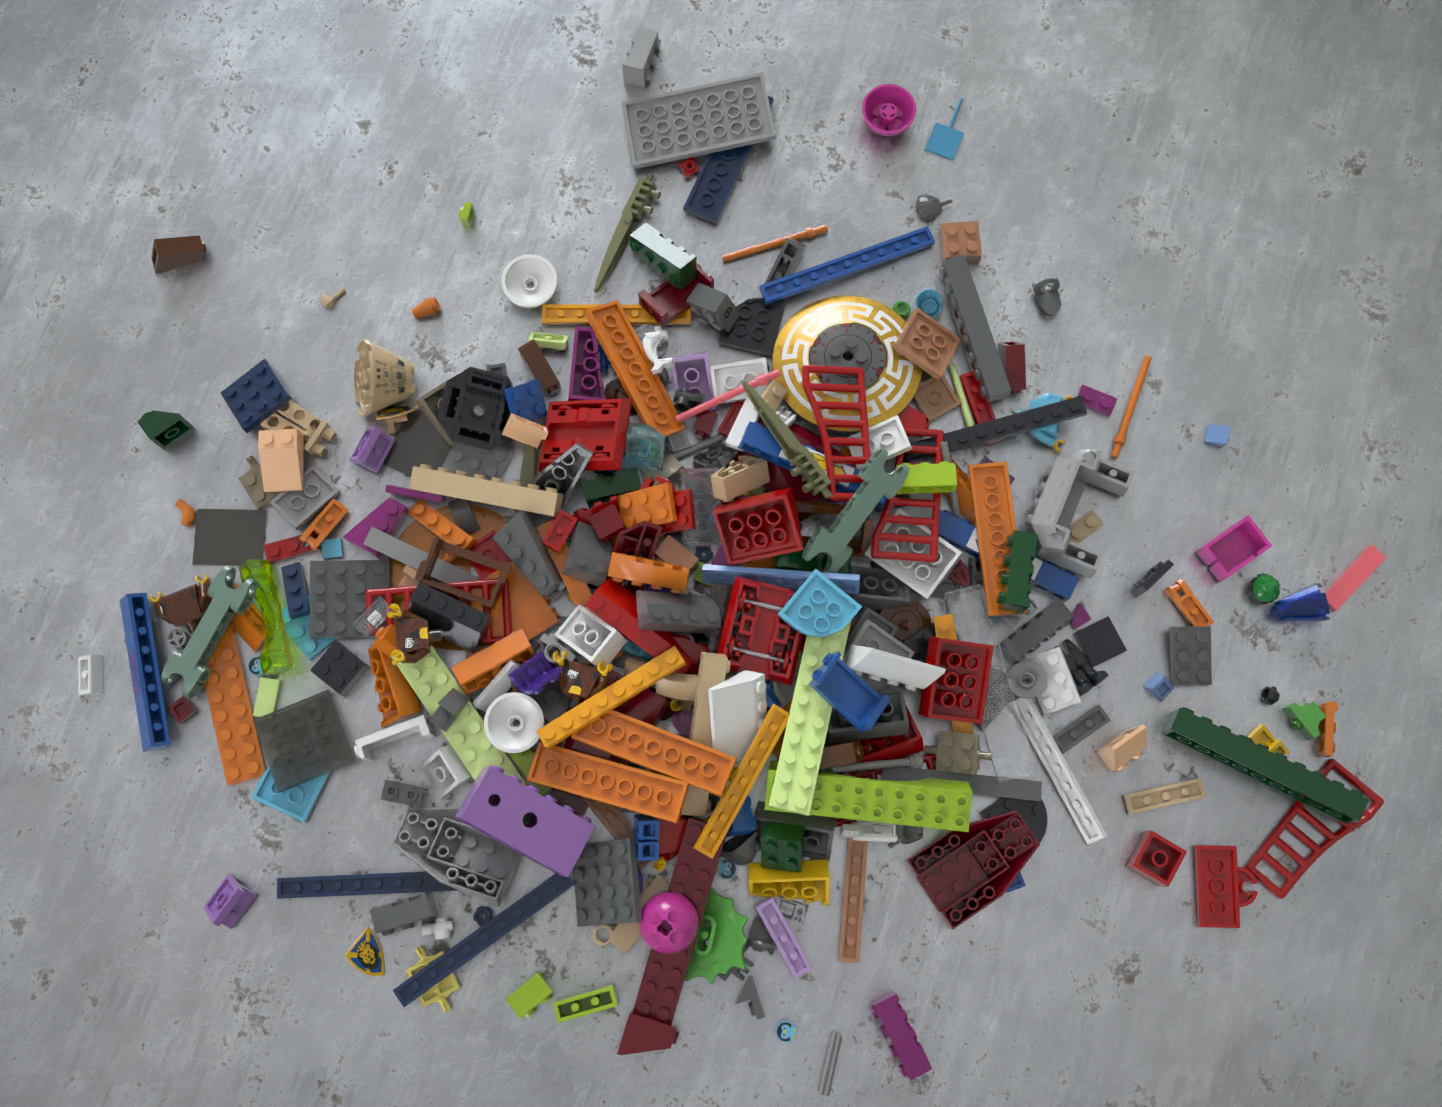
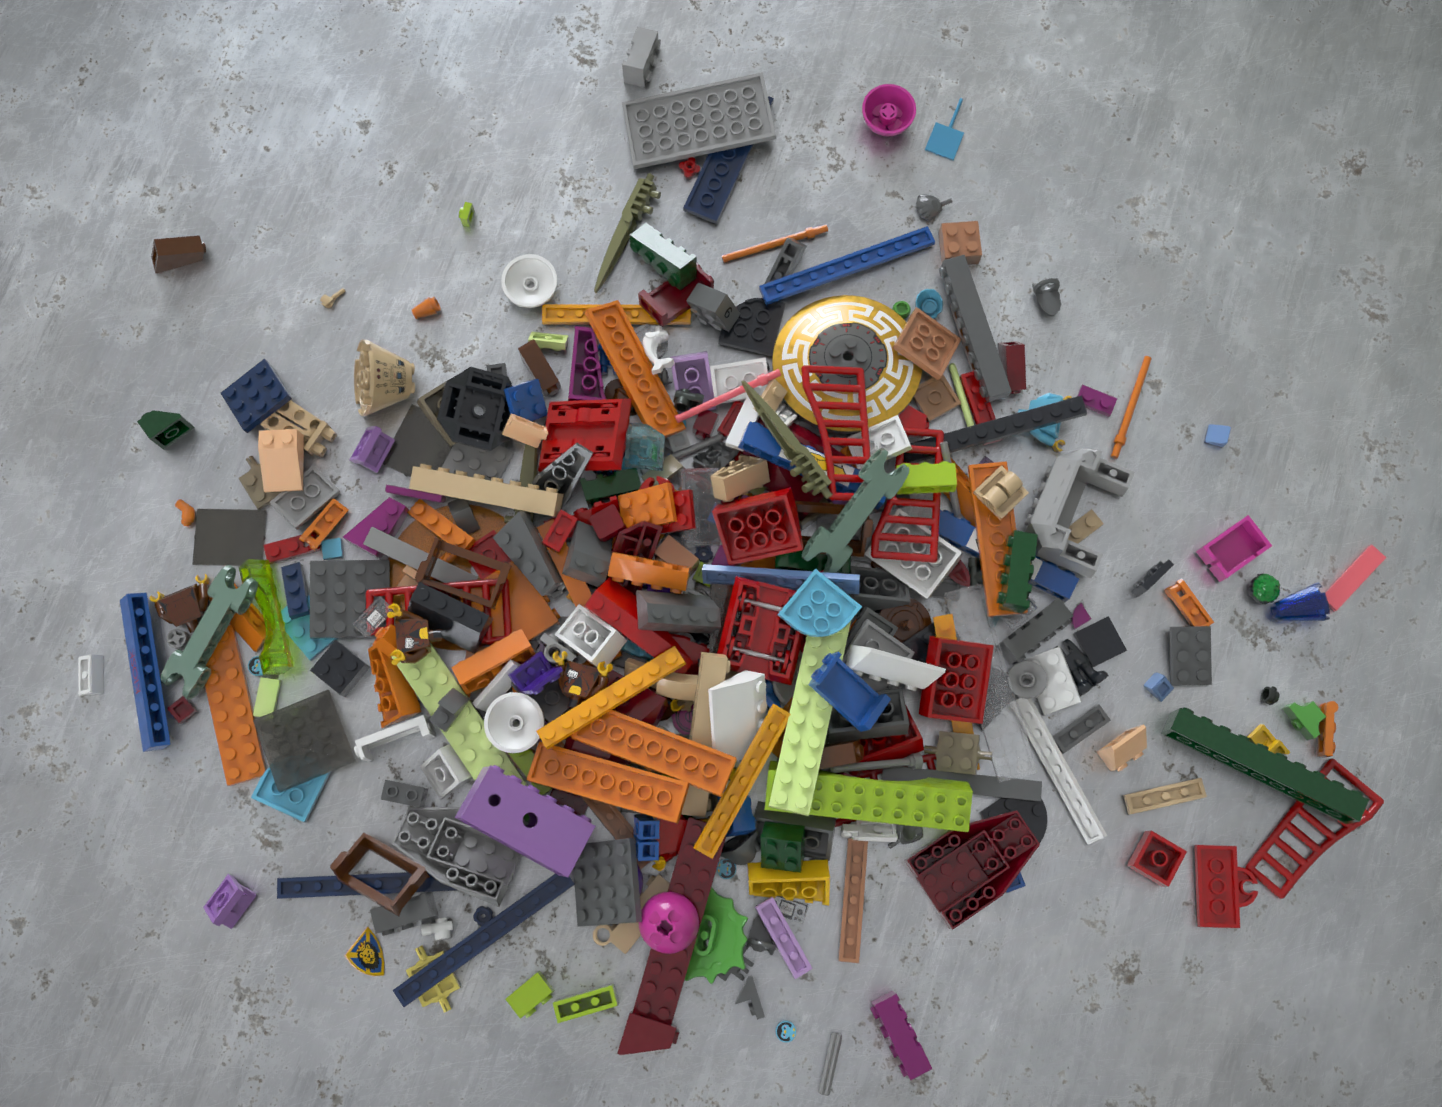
(347, 861): none -> reddish brown piece
(395, 414): shield -> none
(1001, 492): none -> tan plate

